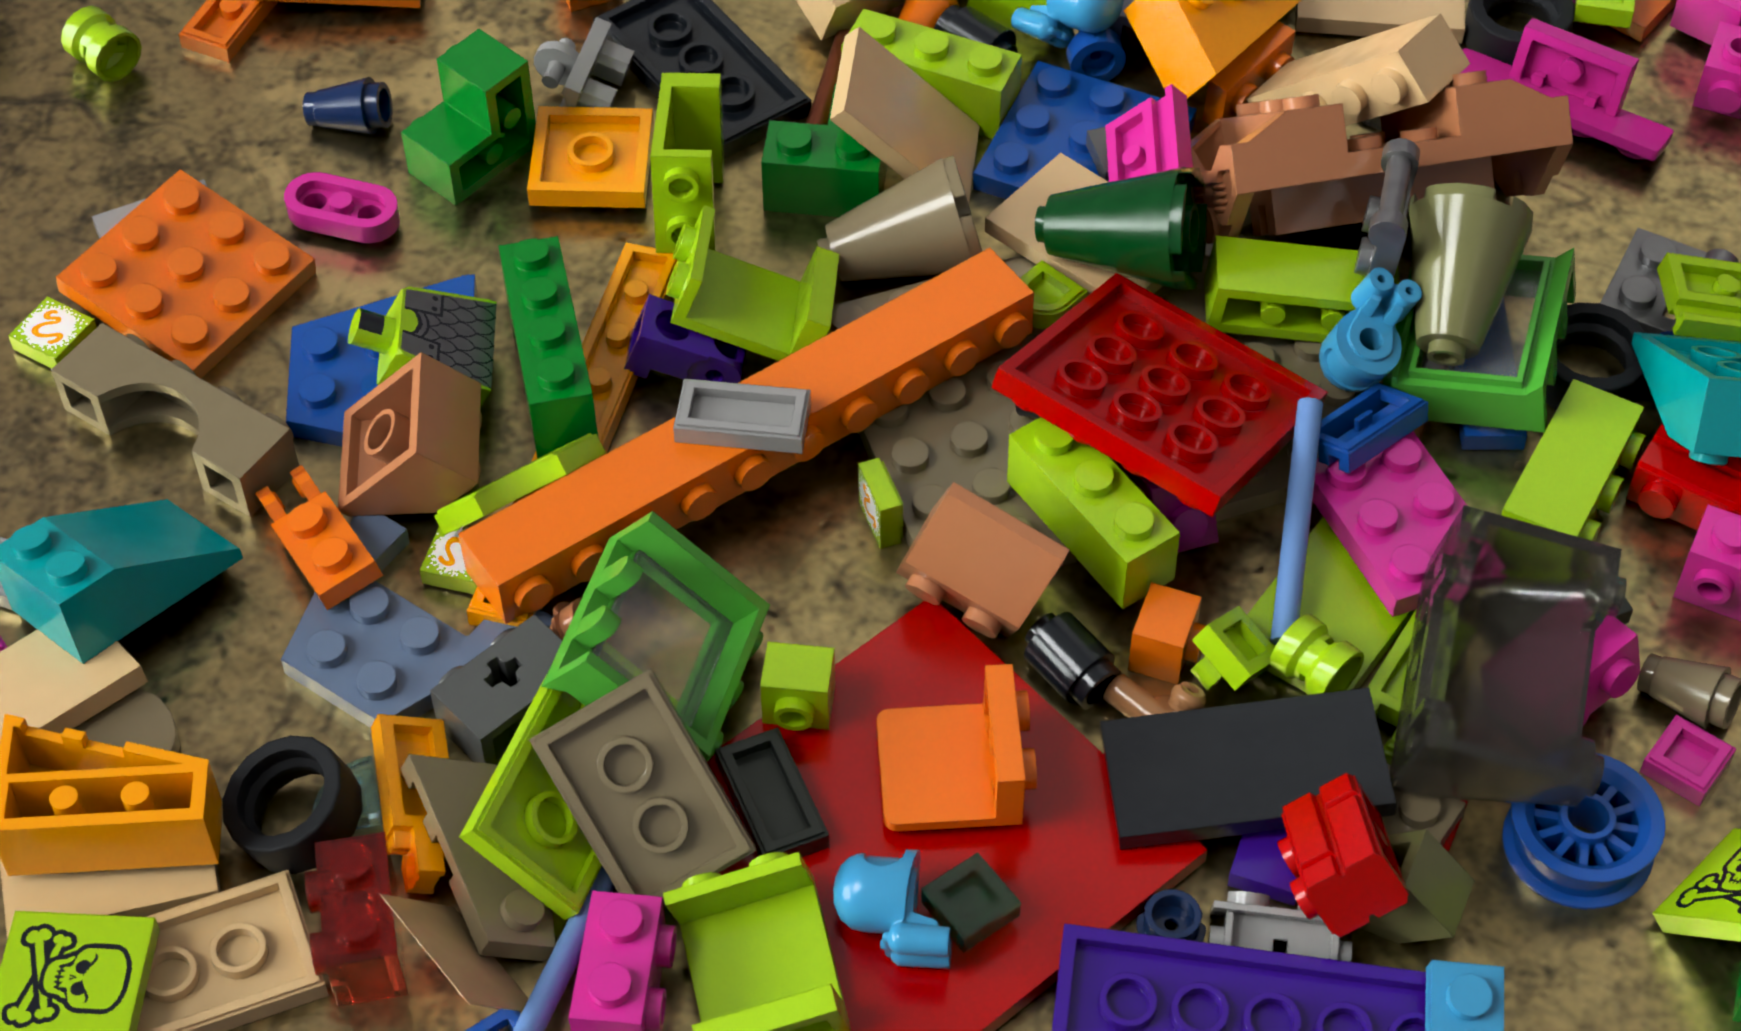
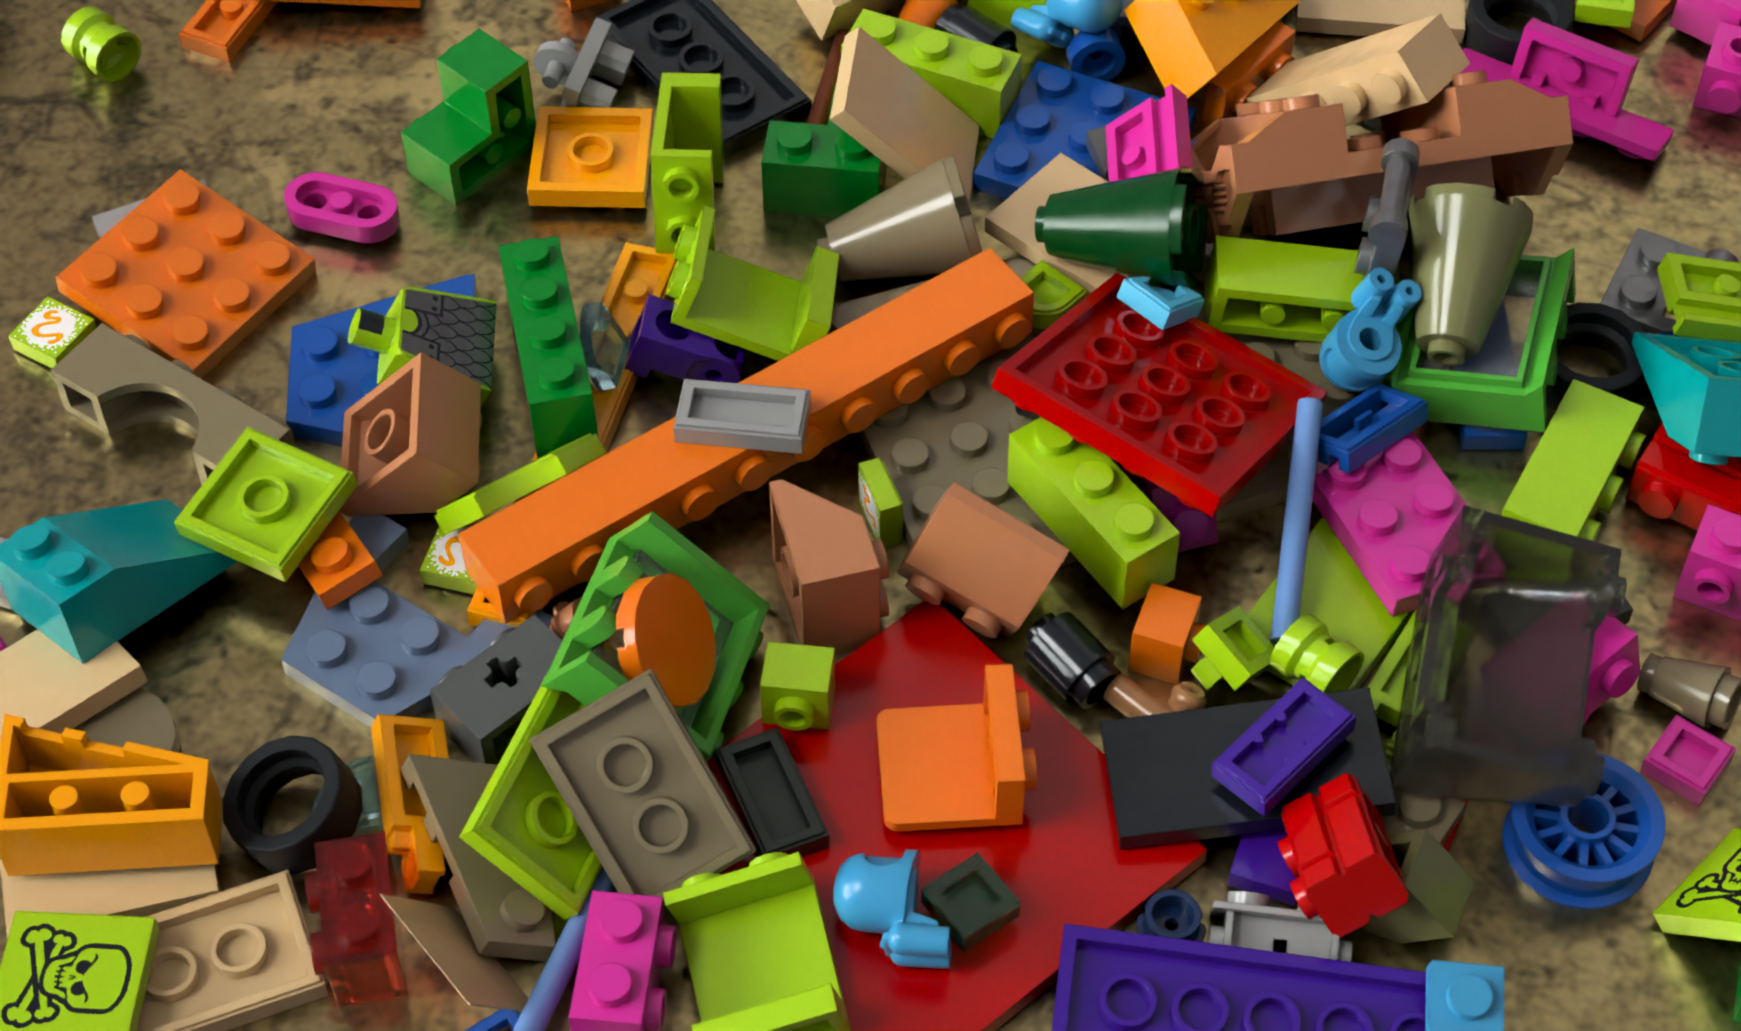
(266, 504): none -> lime tile
(351, 106): dark blue cone -> none
(603, 346): none -> clear light blue tile
(670, 633): none -> orange tile
(827, 569): none -> nougat slope
(1160, 305): none -> medium azure tile
(1283, 746): none -> dark purple plate

